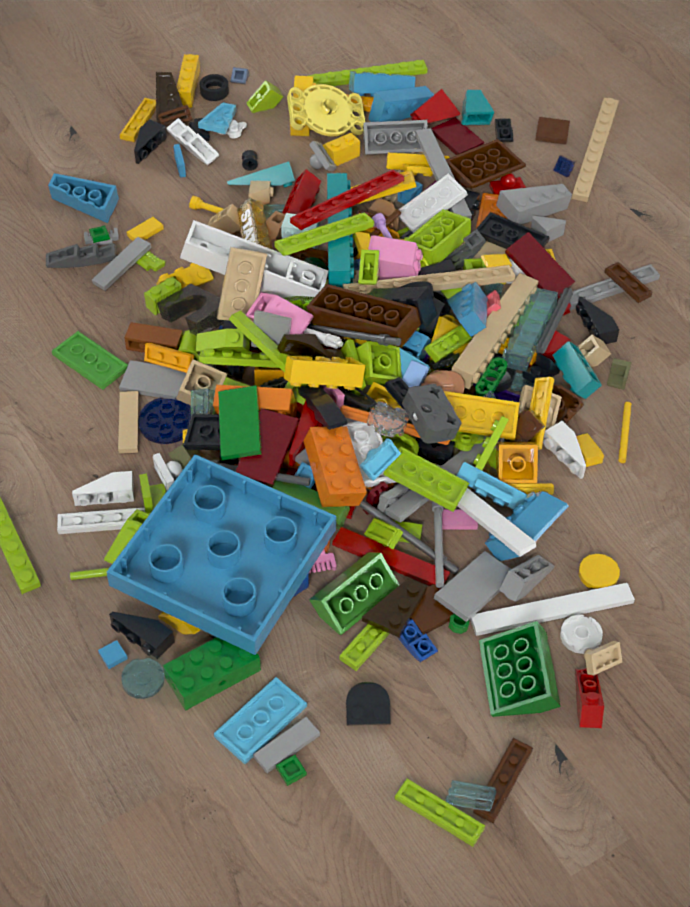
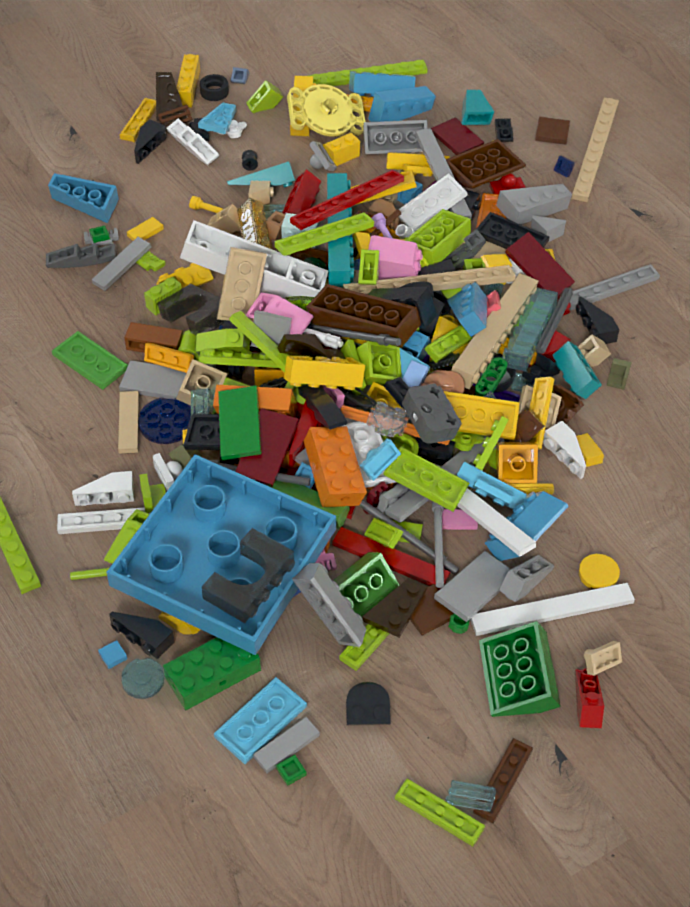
(179, 160): dark azure tile -> none
(244, 600): none -> clear smoke arch
(330, 605): none -> light grey slope
(404, 231): none -> white piece
(416, 643): blue slope -> none
(436, 109): red slope -> none
(581, 633): white tile -> none
(625, 432): yellow bar -> none
(628, 282): reddish brown tile -> none

